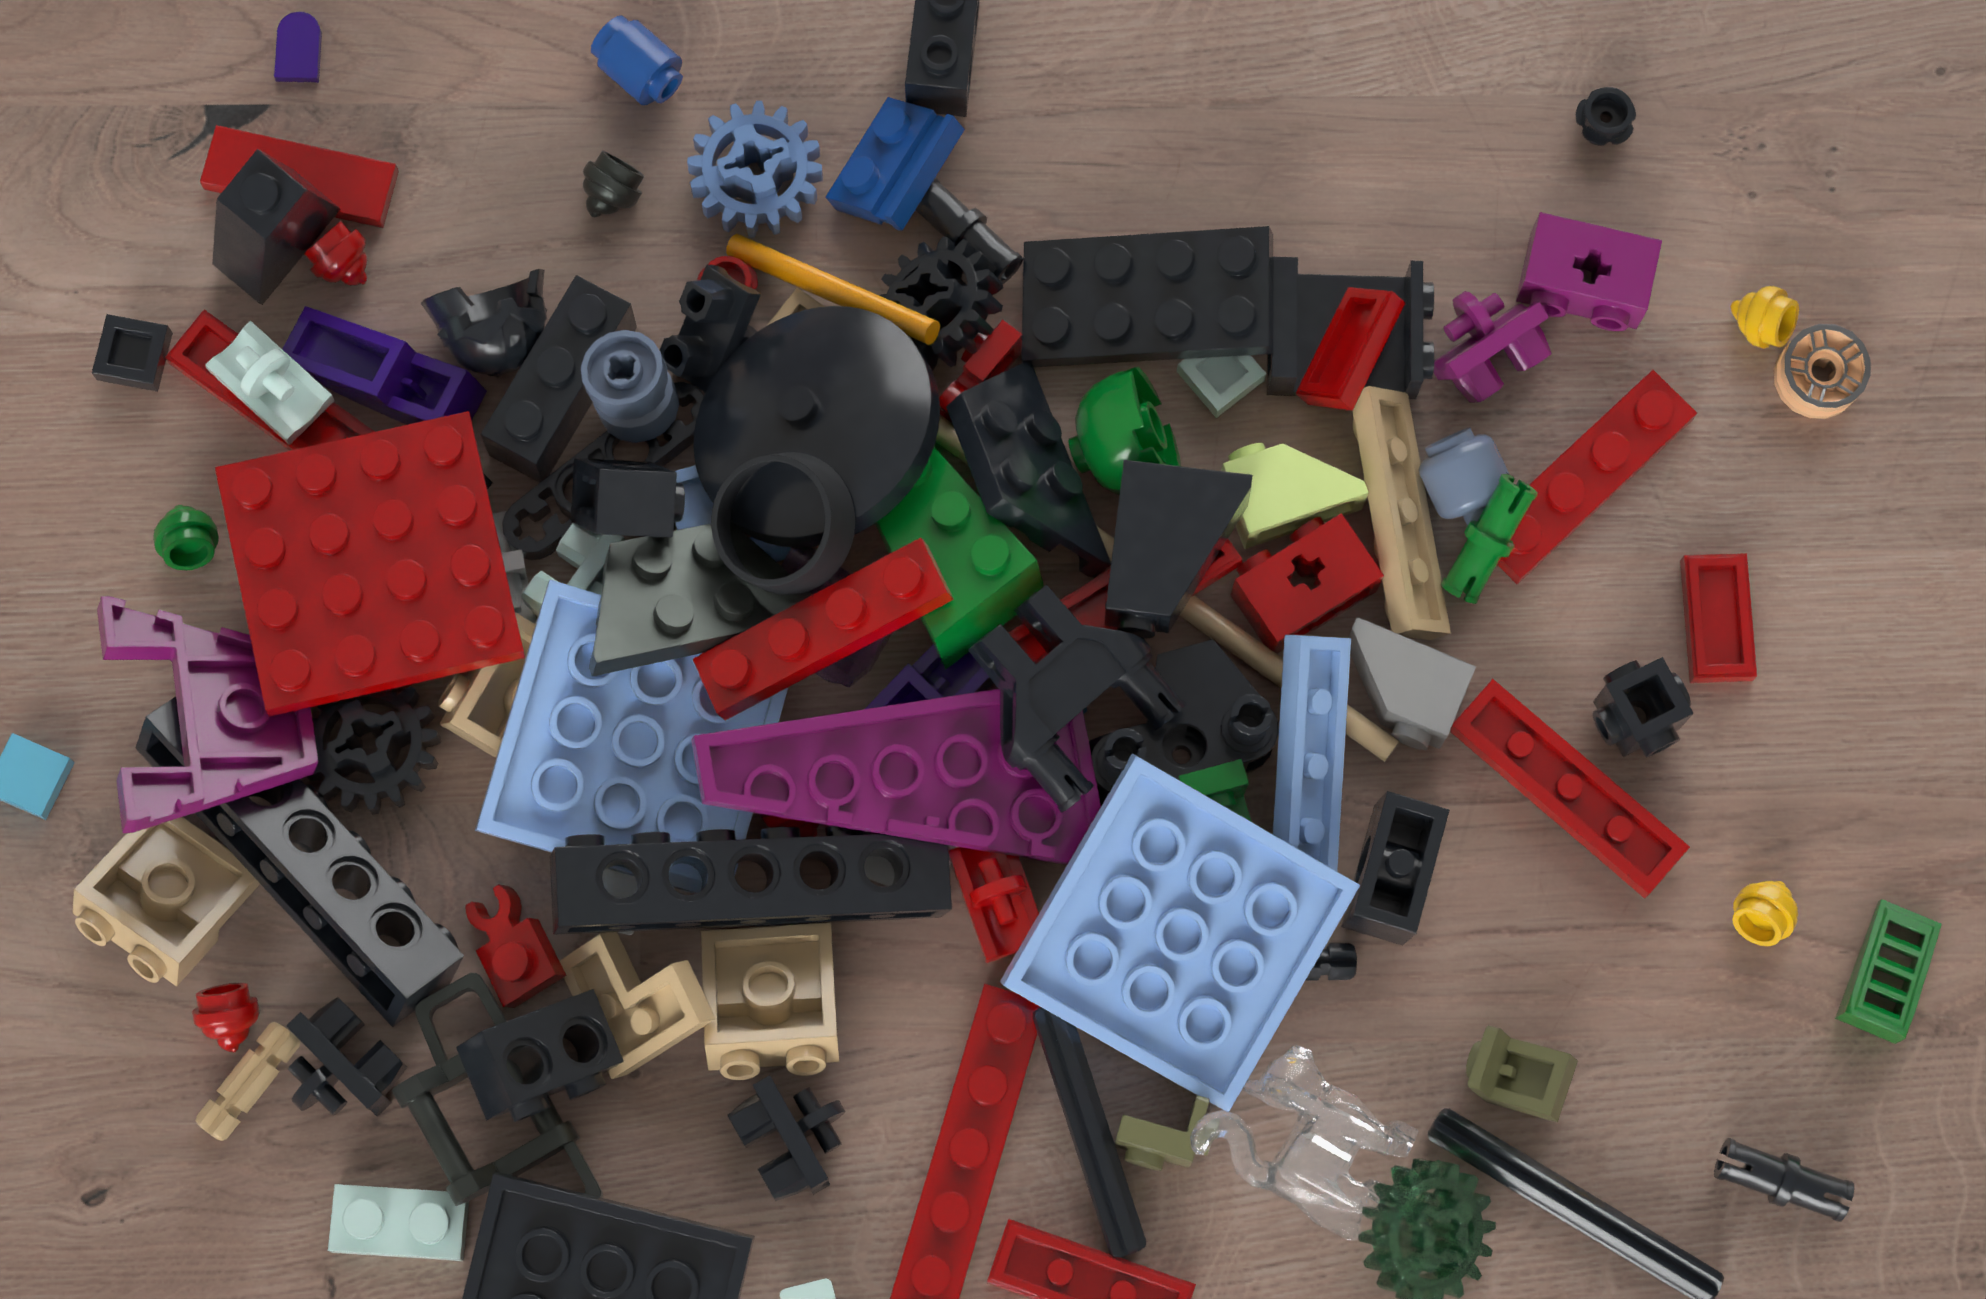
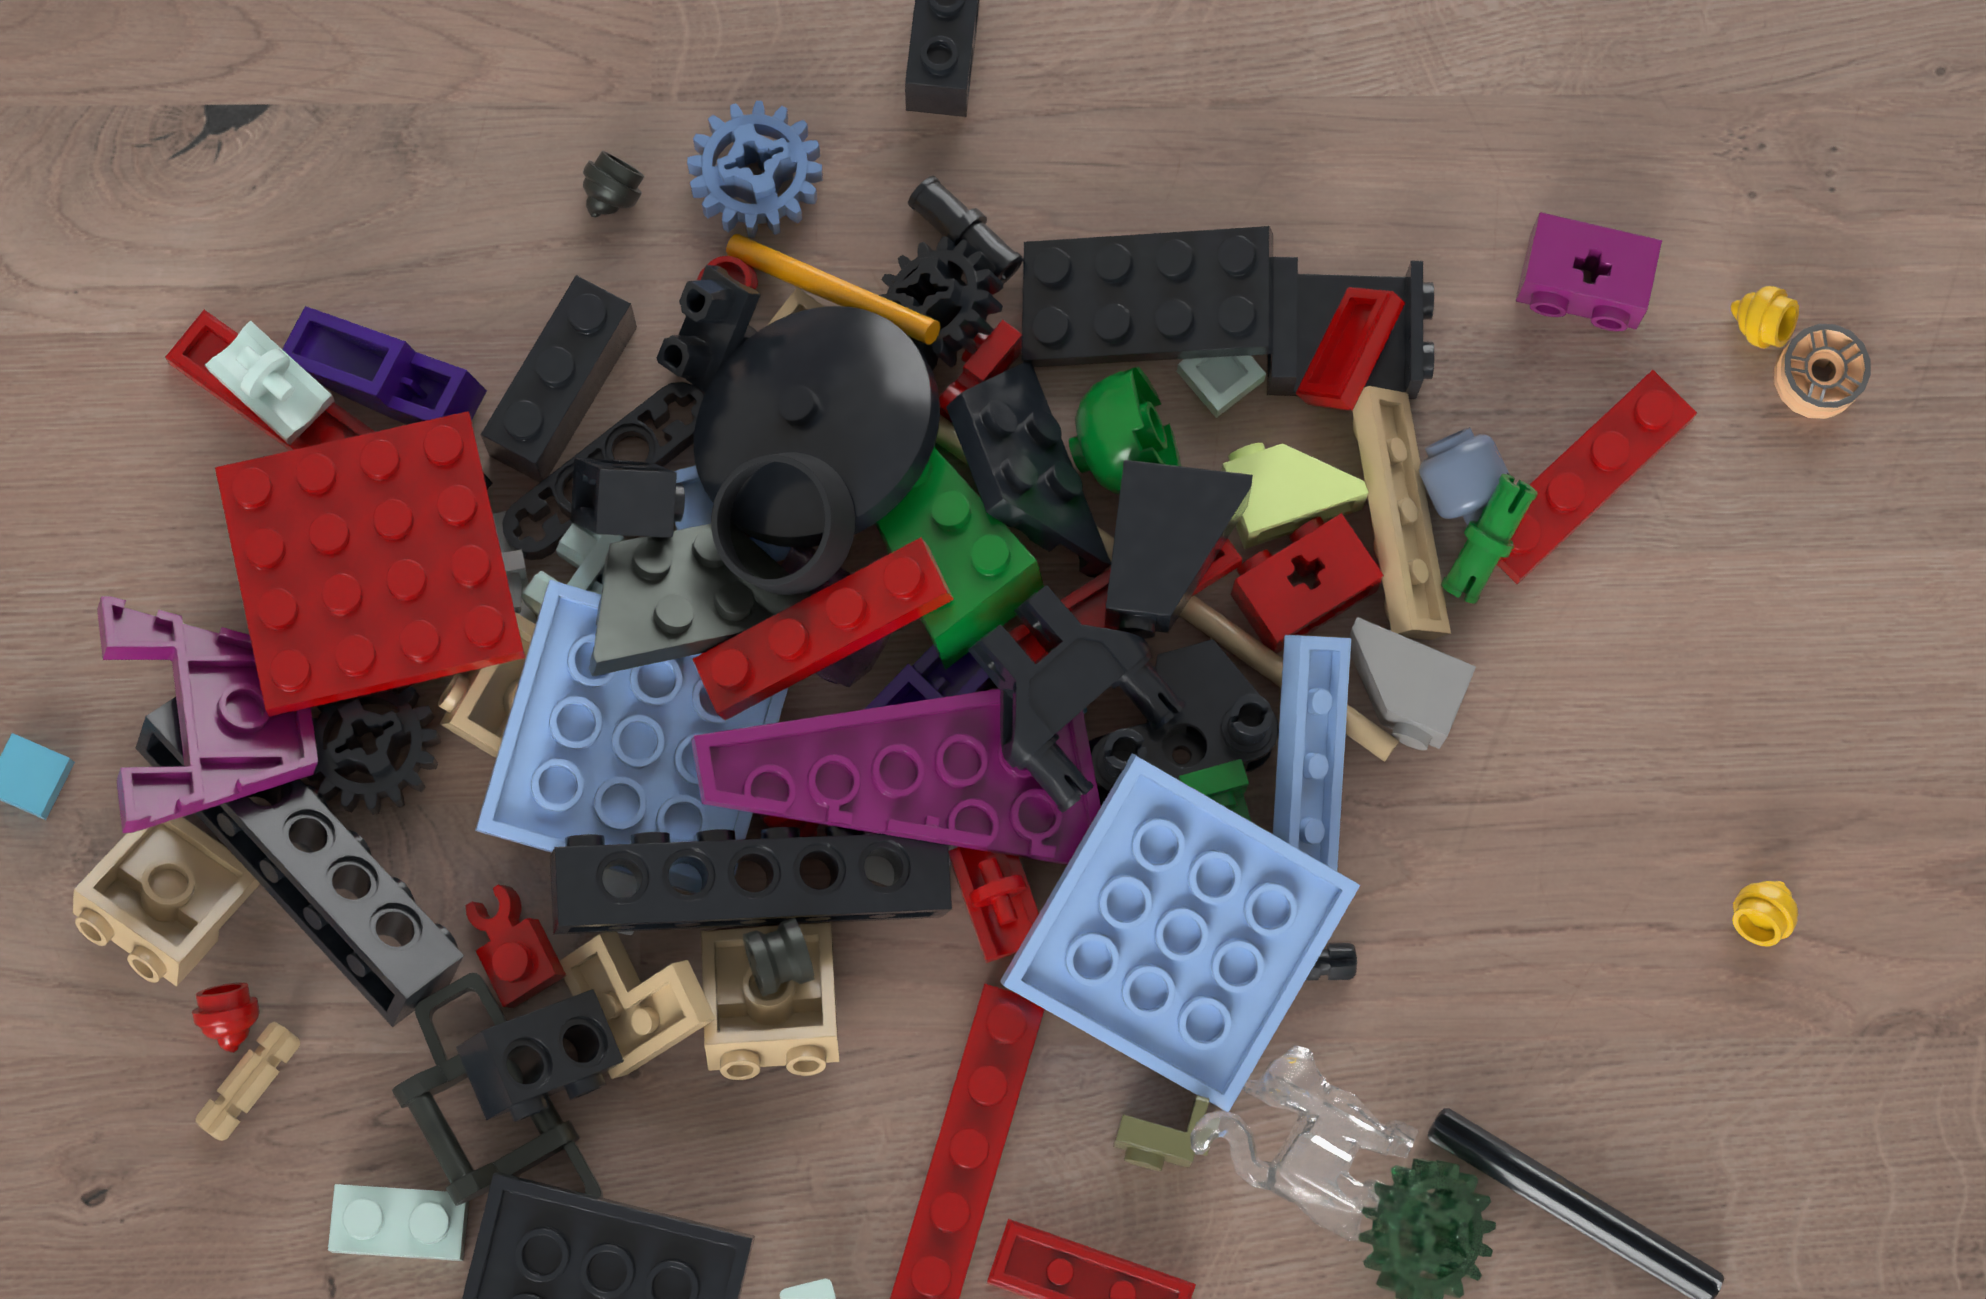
(132, 352): black plate -> none
(186, 538): green plate -> none
(266, 224): black slope -> none
(298, 49): dark purple piece -> none
(324, 1036): black hips -> none
(339, 256): red plate -> none
(350, 181): red tile -> none
(492, 328): black helmet -> none
(630, 386): sand blue wheel -> none
(637, 60): blue brick -> none
(778, 957): none -> pearl dark grey wheel
(798, 1166): black hips -> none
(894, 163): blue plate -> none
(1090, 1134): black axle -> none
(1395, 868): black brick -> none
(1513, 331): magenta hips -> none
(1520, 1074): olive bracket -> none
(1569, 788): red plate -> none
(1610, 102): black plate -> none
(1656, 693): black brick -> none
(1718, 618): red tile -> none
(1784, 1180): black pin -> none
(1869, 1017): green slope -> none

